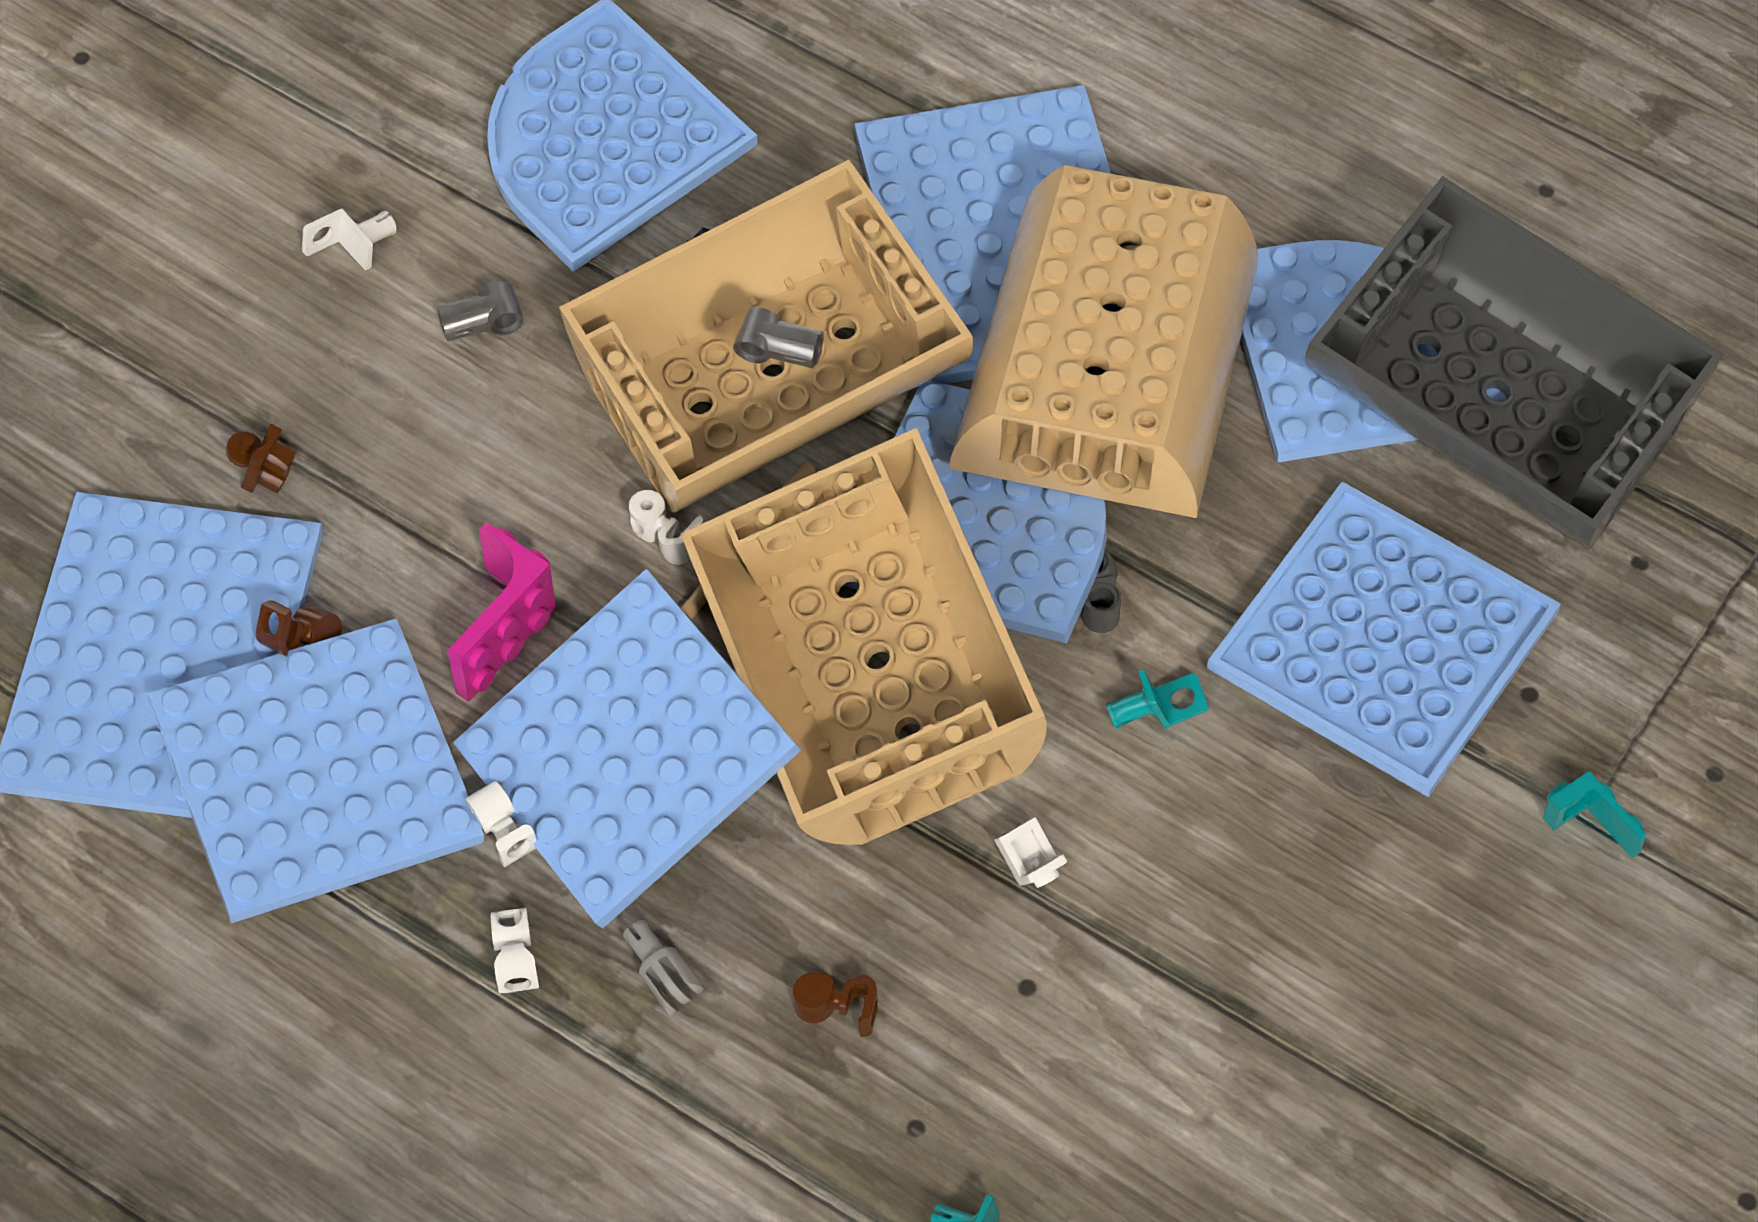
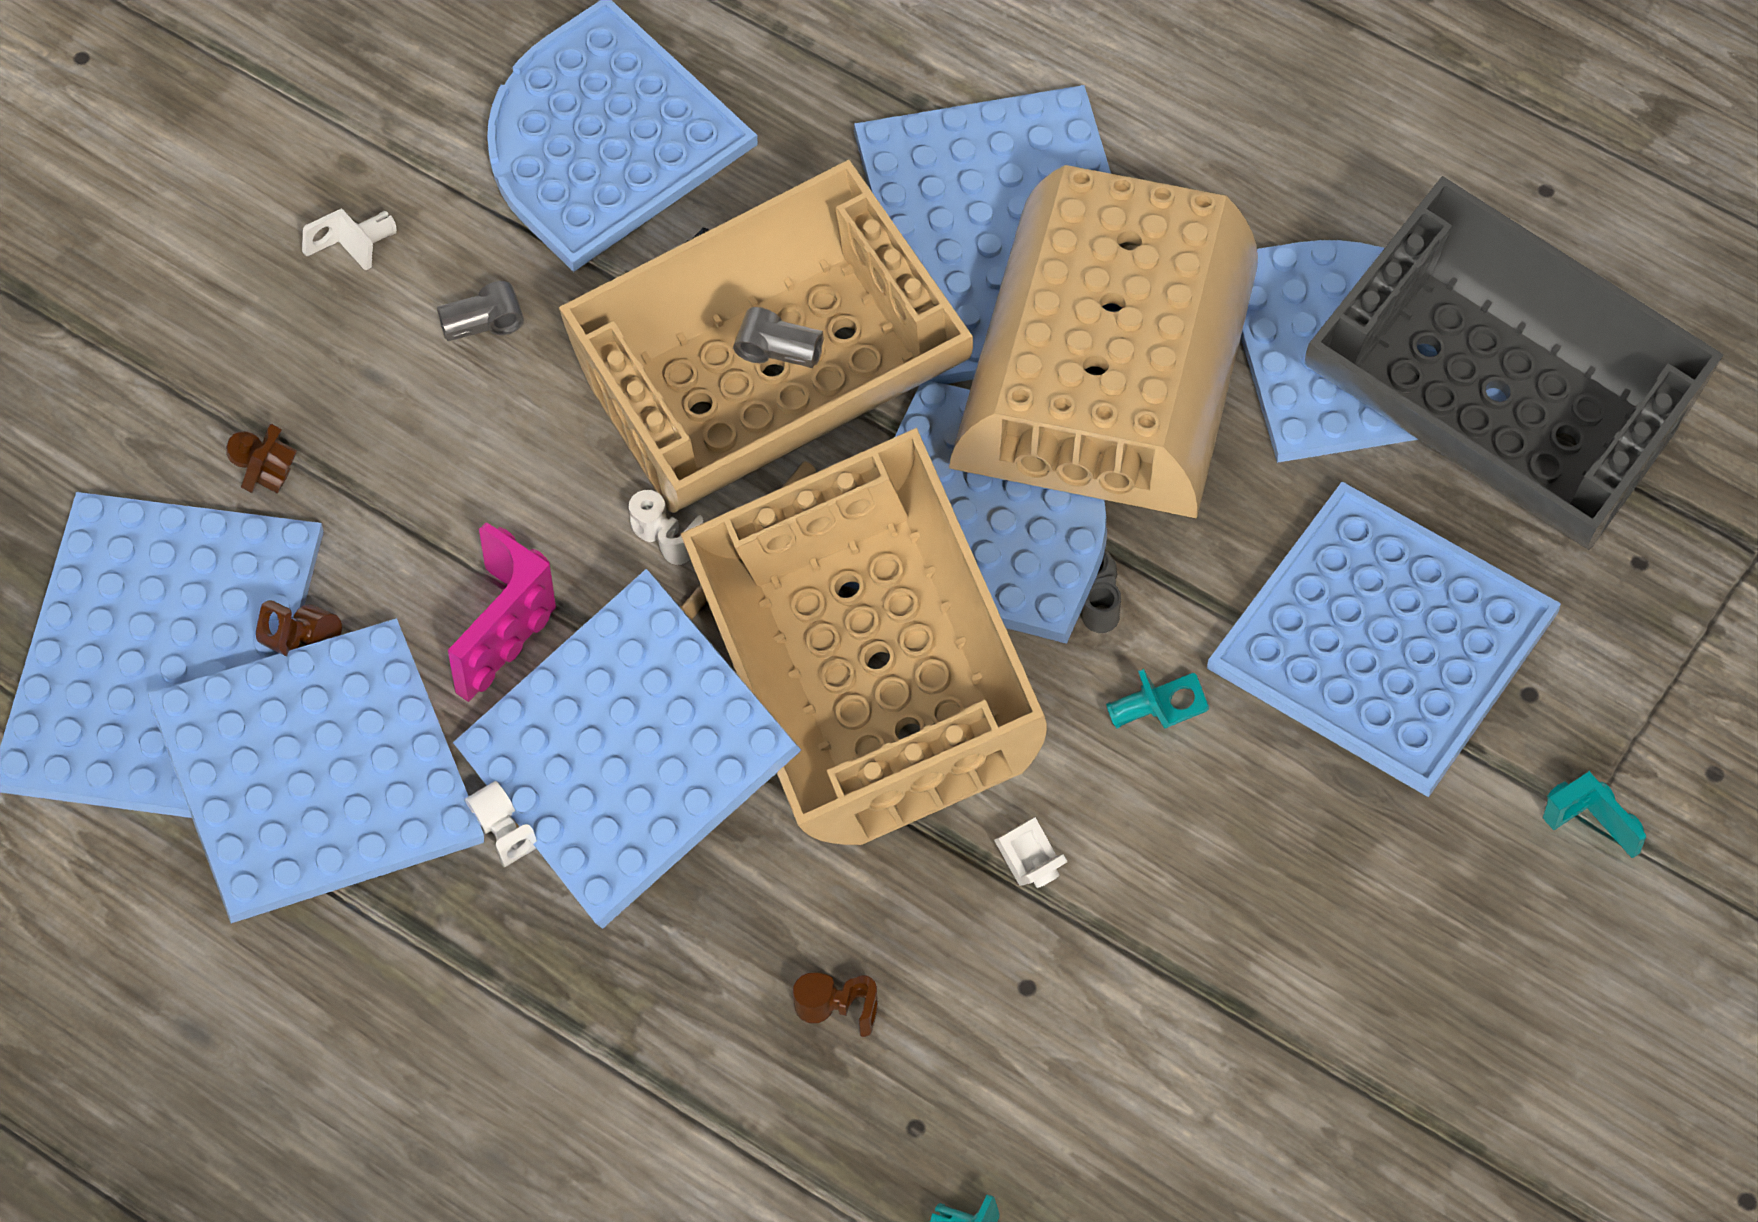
(511, 936): white leg -> none
(660, 965): light grey arm -> none

